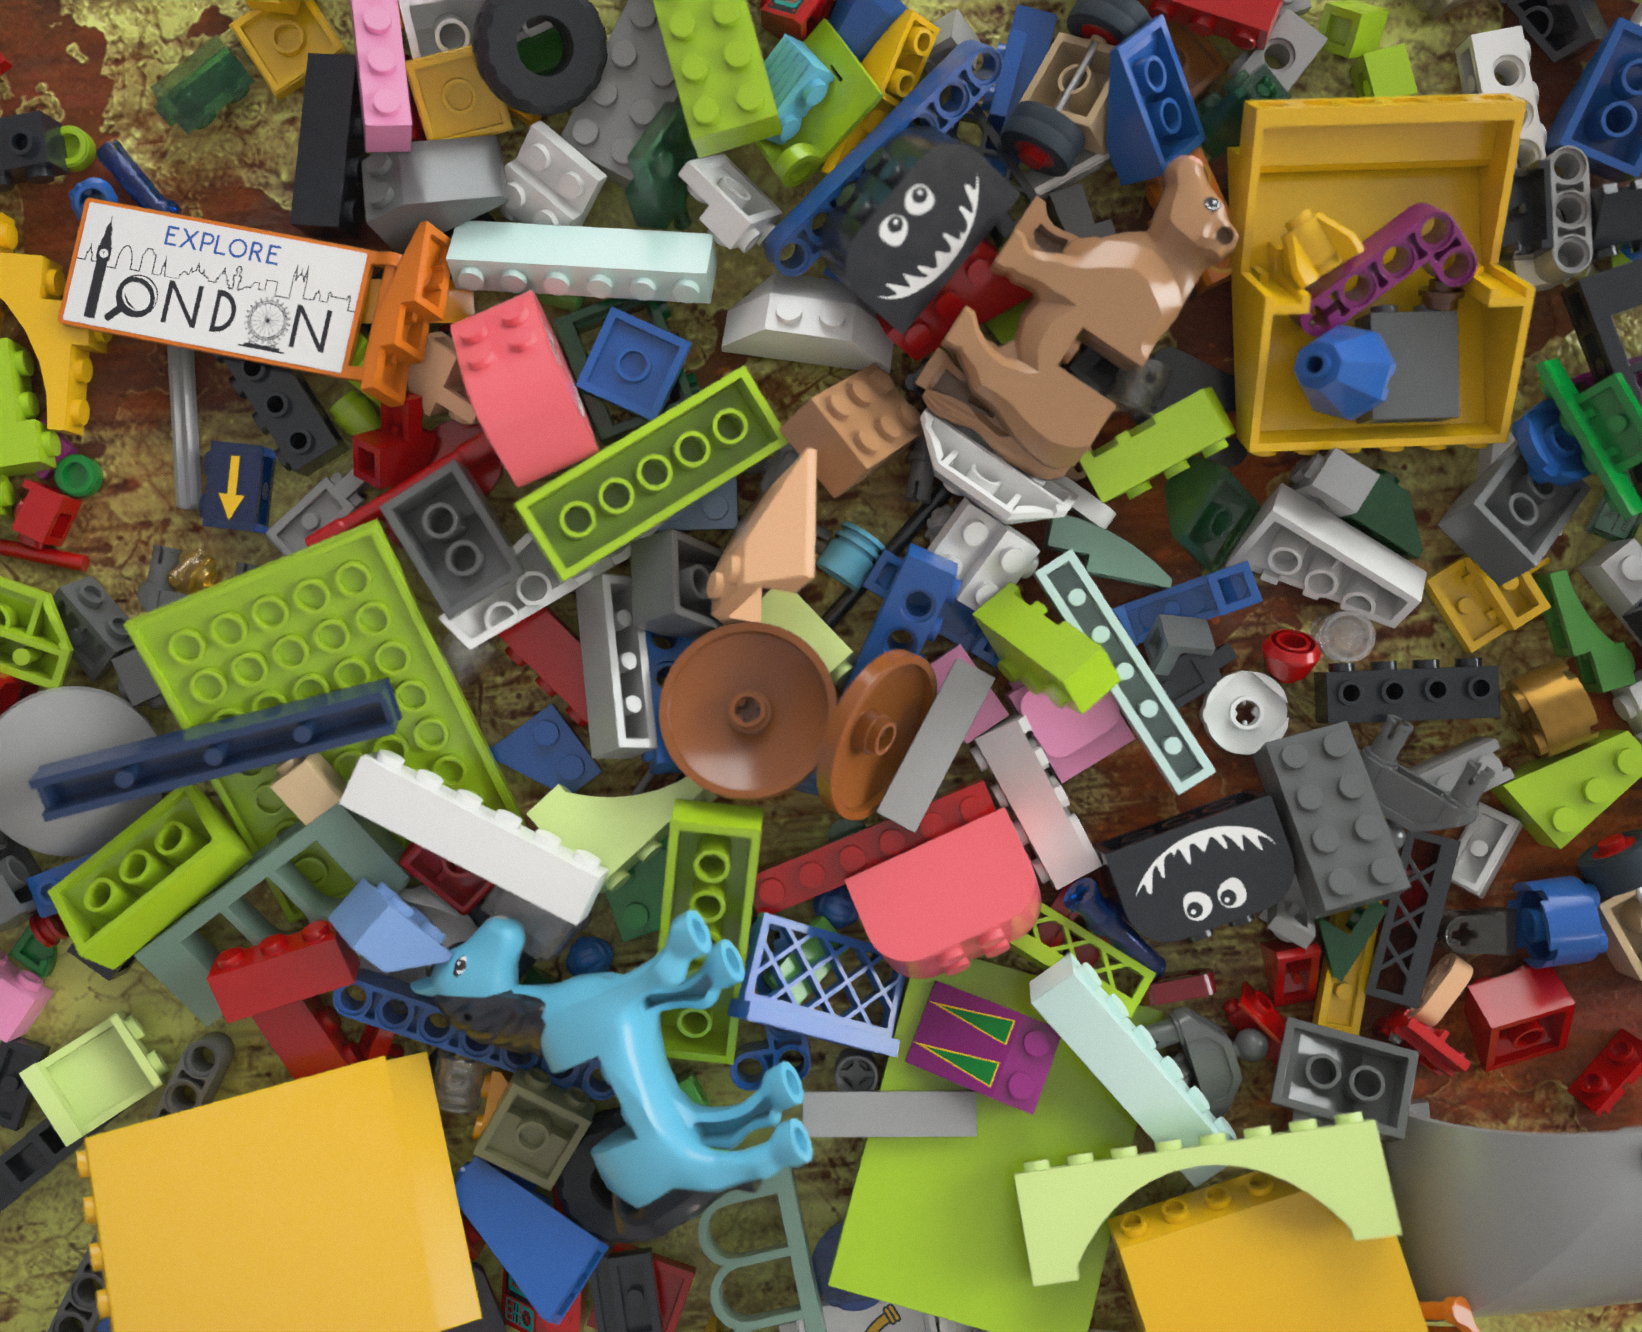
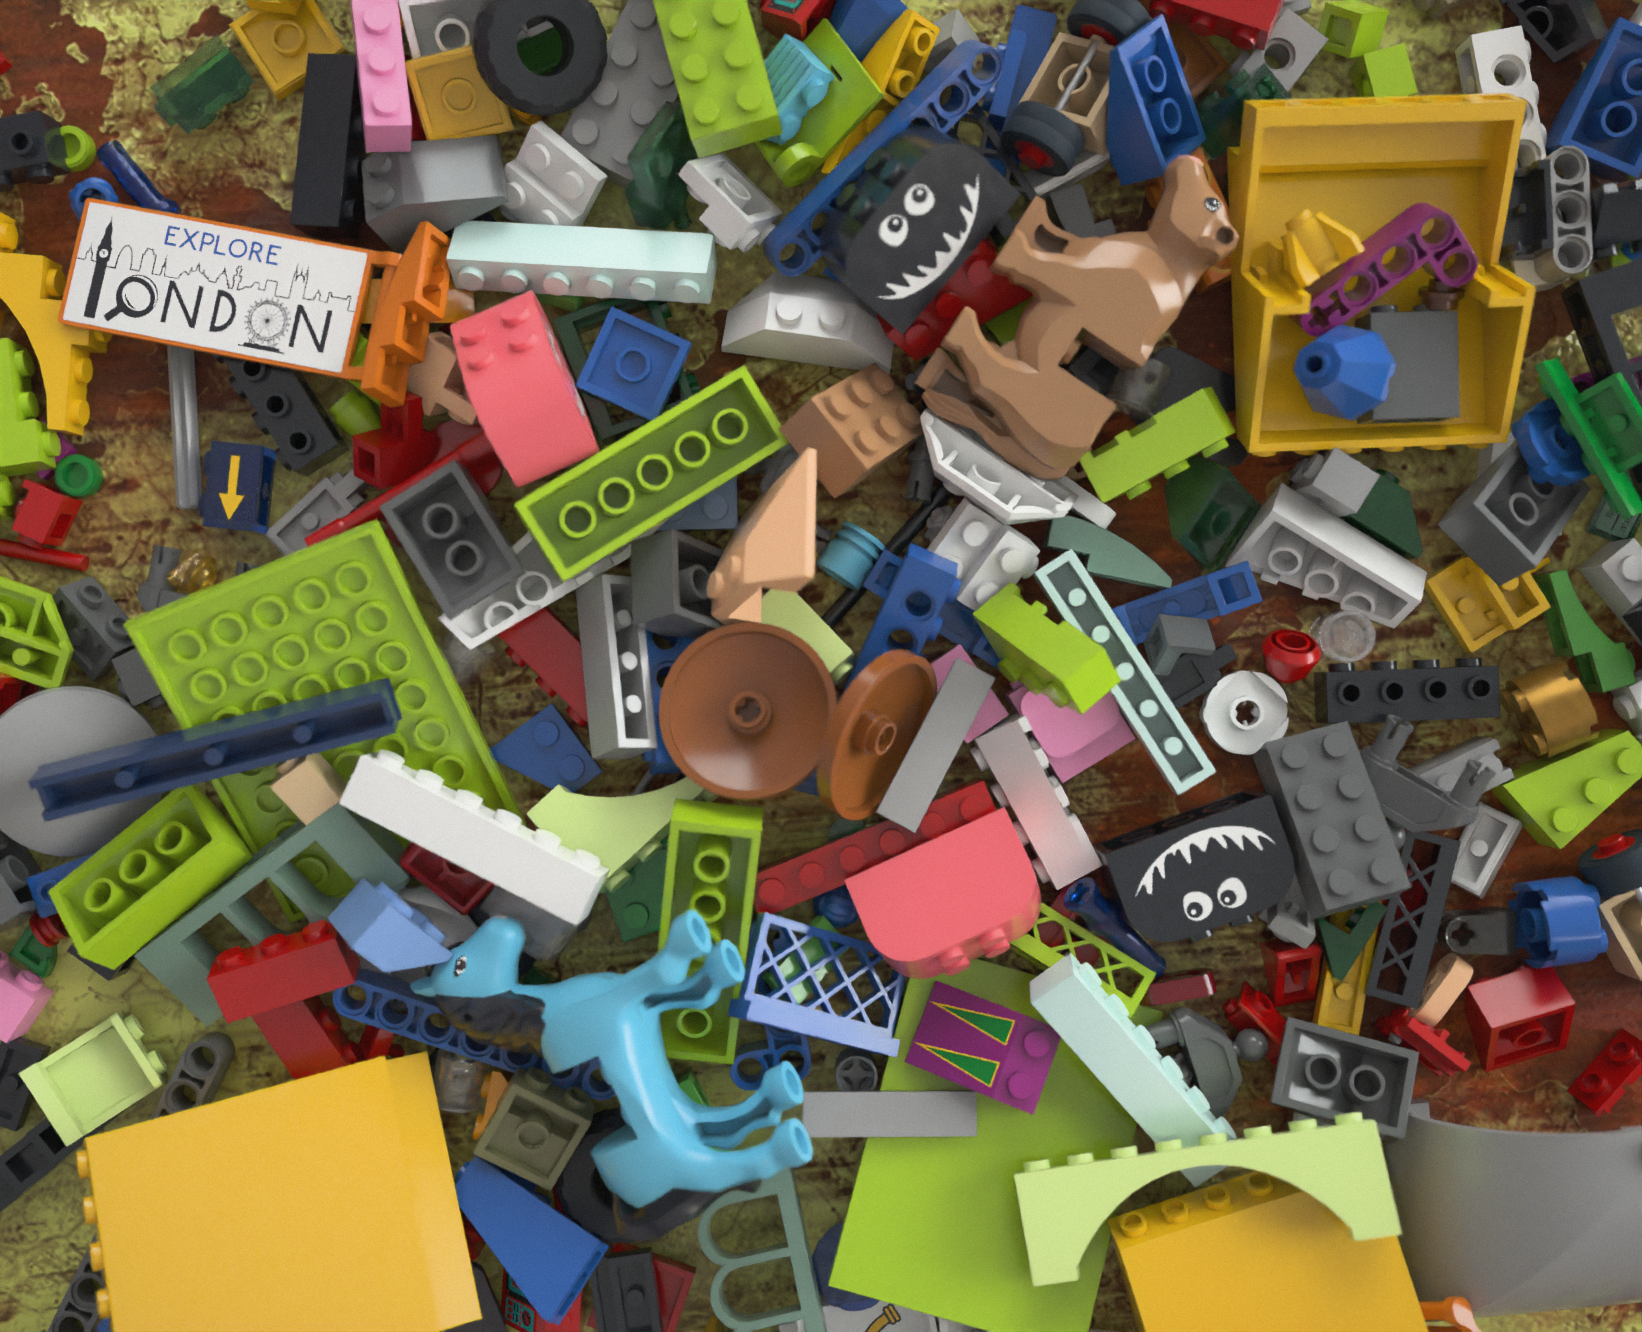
(589, 956): blue piece -> none

